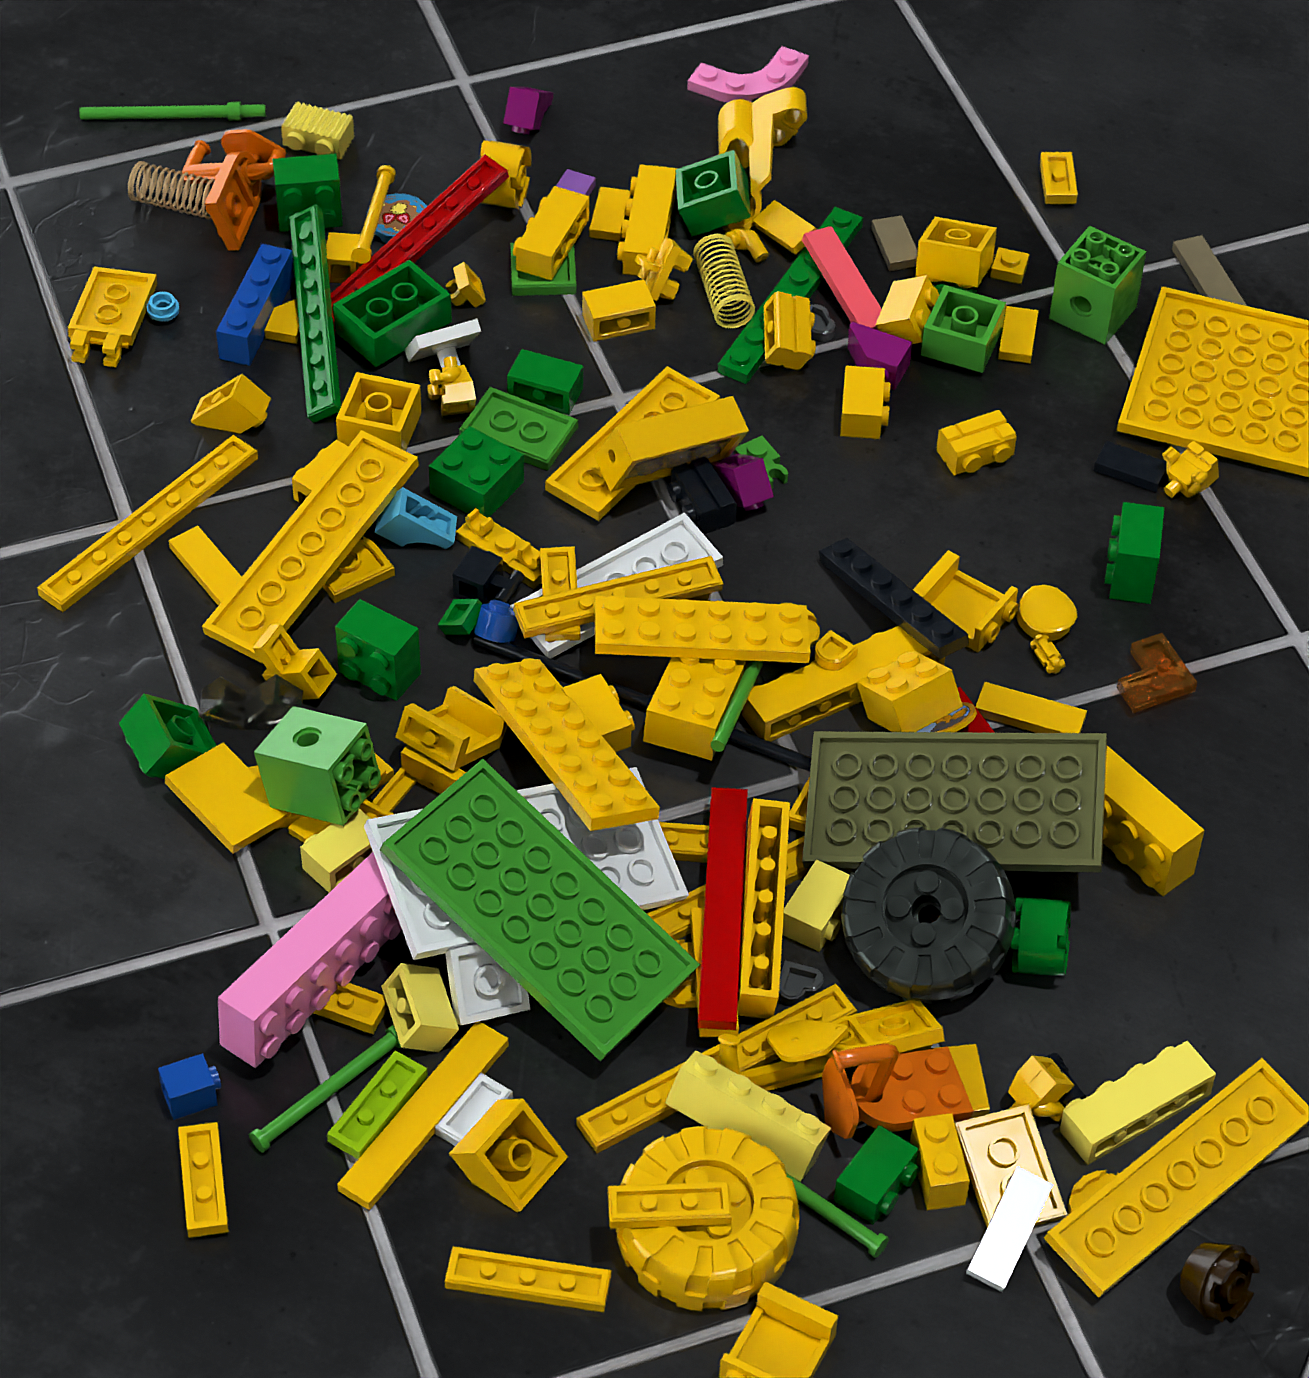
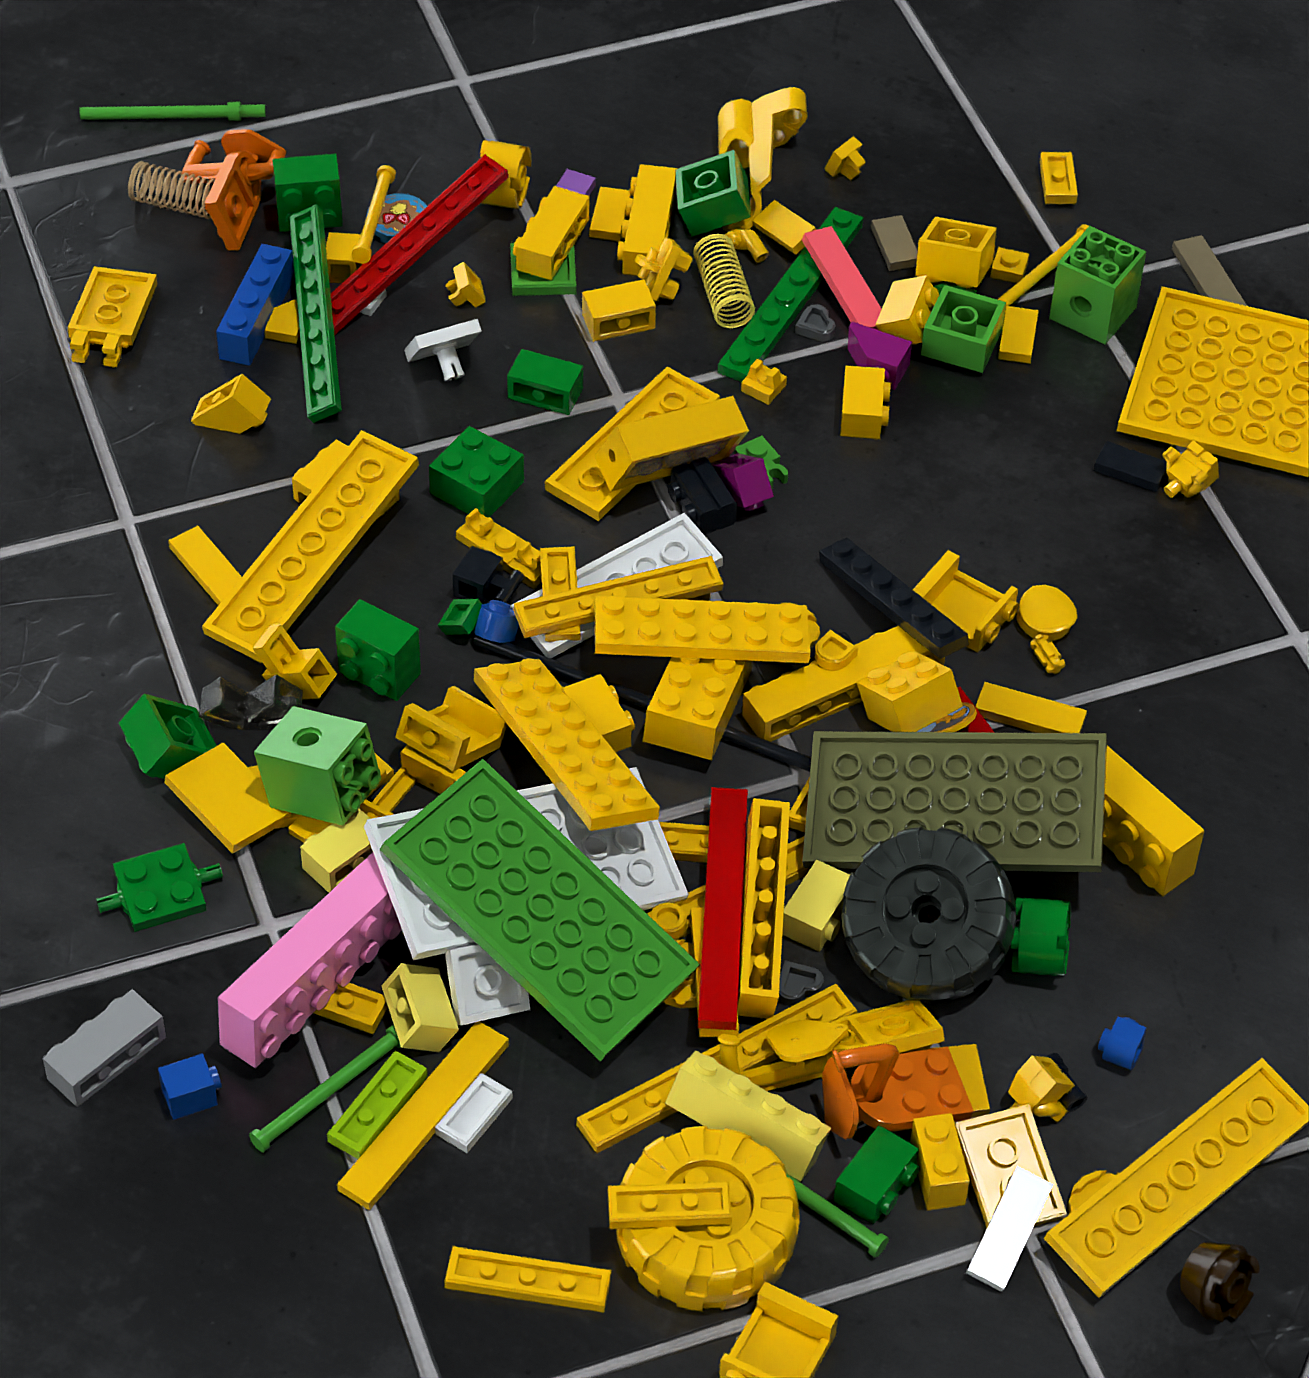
(104, 1047): none -> light grey brick
(147, 523): yellow tile -> none
(159, 887): none -> green plate
(162, 306): medium azure plate -> none
(203, 1179): yellow plate -> none
(317, 130): light yellow brick -> none
(358, 571): yellow tile -> none
(381, 408): yellow brick -> none
(392, 311): green brick -> none
(416, 520): medium azure arch -> none
(456, 388): yellow piece -> none
(509, 1153): yellow slope -> none
(522, 426): bright green tile -> none
(526, 108): magenta arch -> none
(670, 918): none -> yellow tile
(727, 86): bright pink plate -> none
(736, 705): bright green bar -> none
(763, 382): none -> yellow tile
(788, 330): yellow brick -> none
(846, 159): none -> yellow tile
(976, 442): yellow brick -> none
(1041, 270): none -> yellow bar
(1123, 1042): none -> blue plate
(1134, 552): green brick -> none
(1136, 1101): light yellow brick -> none
(1161, 677): clear orange plate -> none

